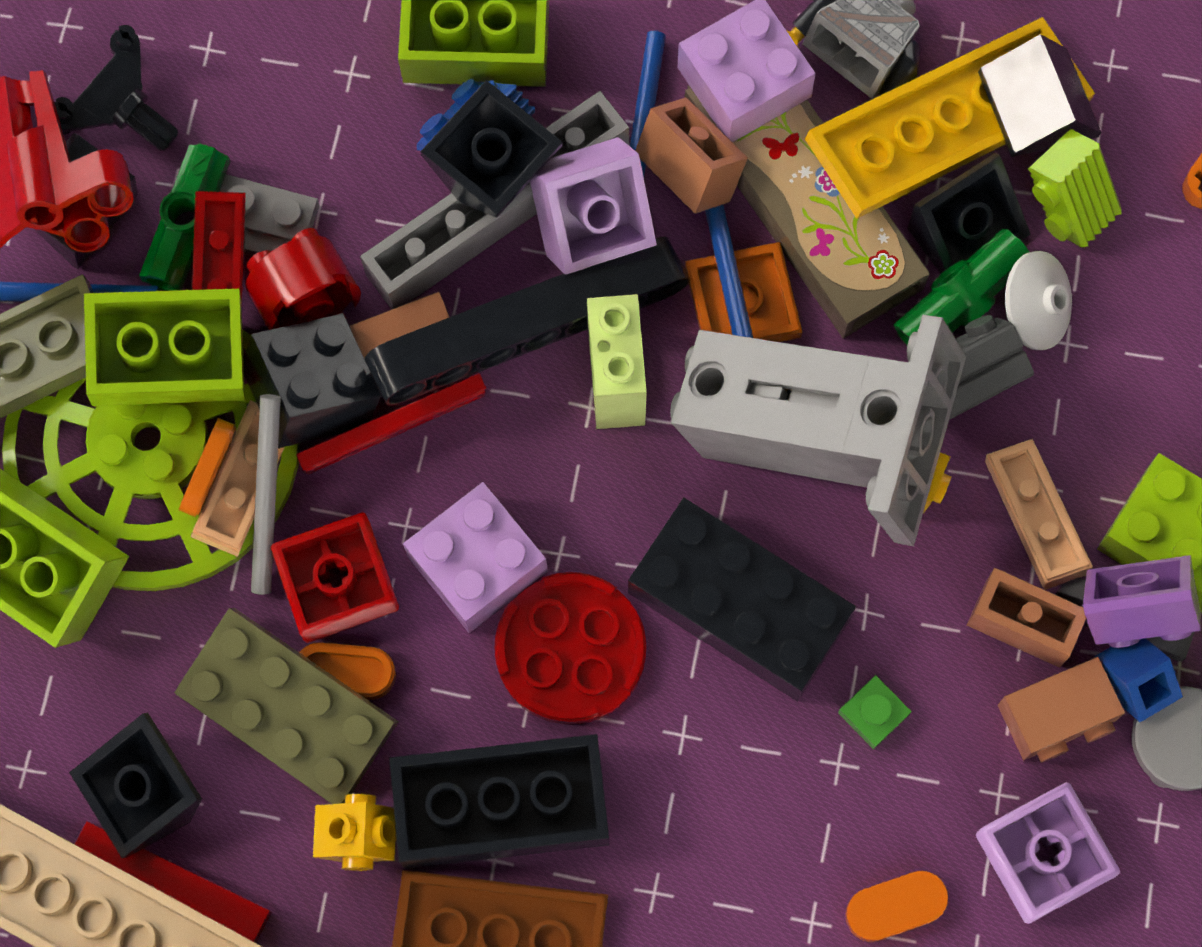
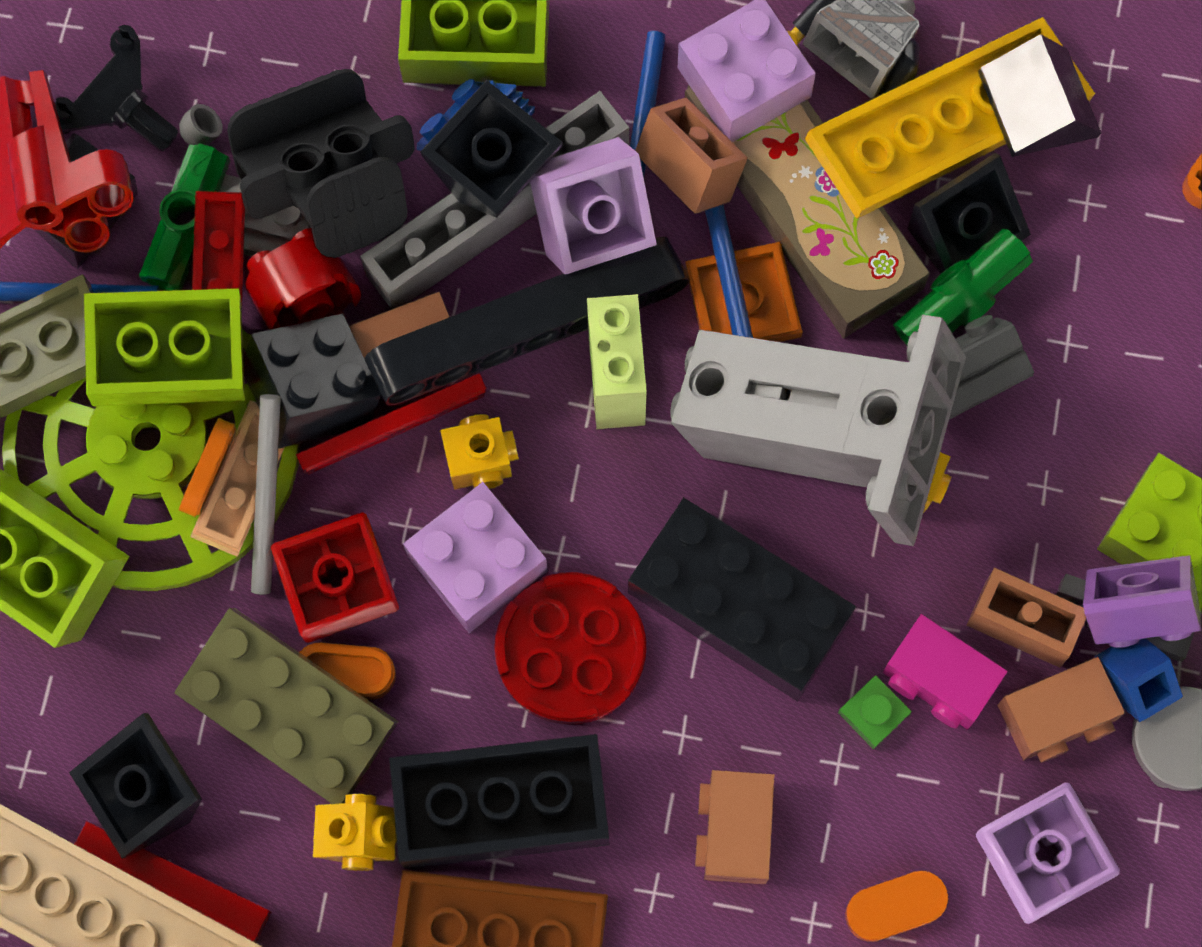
(200, 125): none -> light grey hinge
(327, 157): none -> black piece
(463, 450): none -> yellow brick
(737, 827): none -> nougat brick
(943, 673): none -> dark pink brick
(1038, 300): white dish -> none
(1038, 514): light nougat tile -> none
(1075, 189): lime brick -> none

